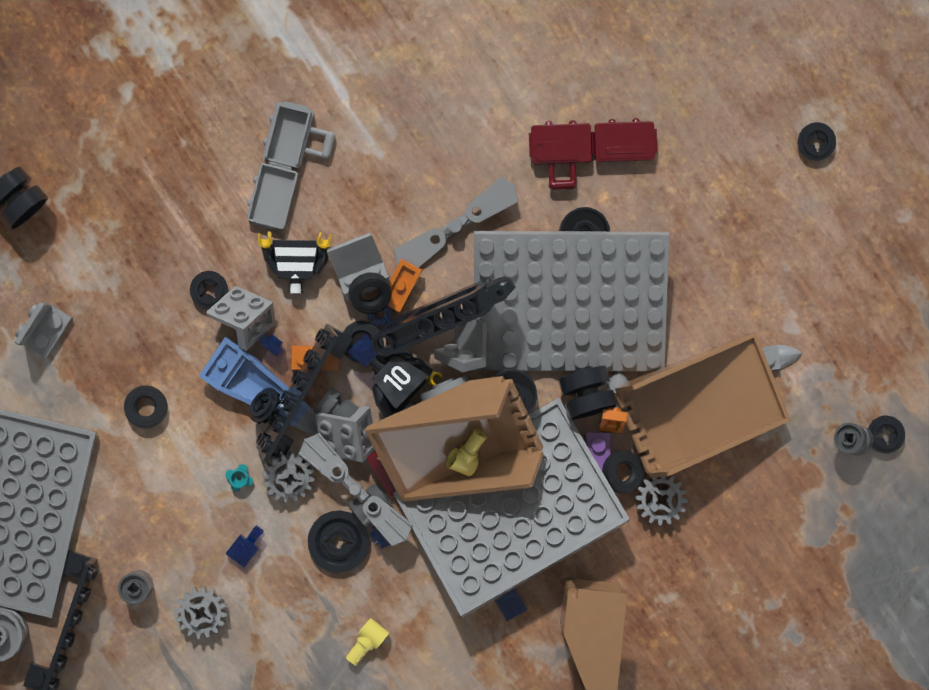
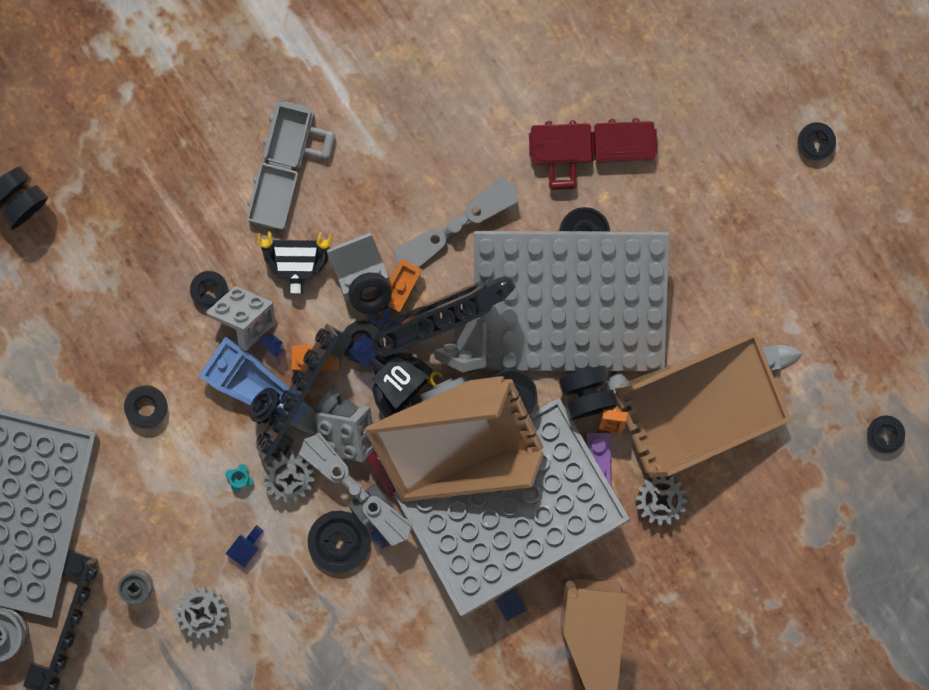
(43, 328): light grey bracket -> none
(369, 638): light yellow pin -> none
(465, 459): light yellow pin -> none
(636, 471): black tyre -> none
(853, 439): dark grey wheel -> none

